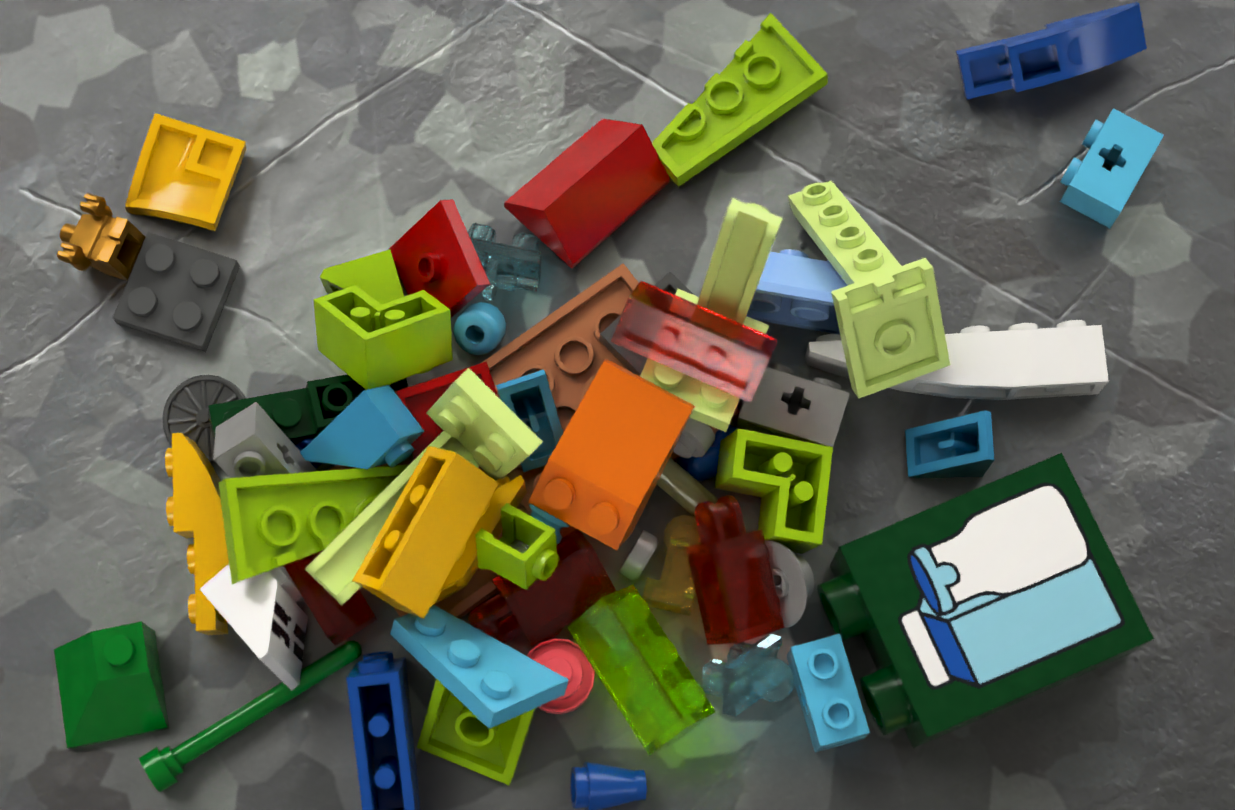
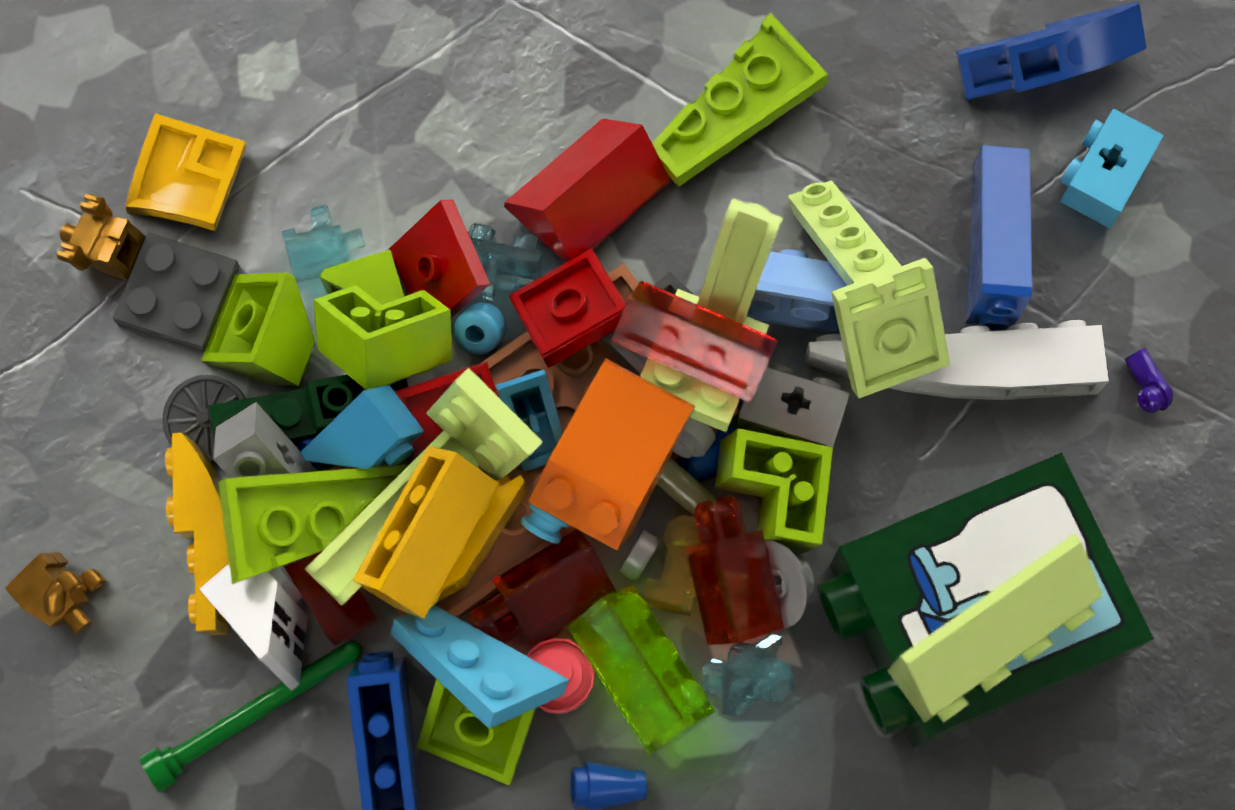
(54, 593): none -> pearl gold piece
(111, 685): green slope -> none
(262, 330): none -> lime slope
(319, 247): none -> clear light blue piece
(523, 552): lime window -> none
(569, 307): none -> red plate
(827, 693): medium azure brick -> none
(951, 447): dark azure slope -> none
(997, 630): none -> yellowish green slope
(1000, 238): none -> slope
(1155, 392): none -> dark purple arm

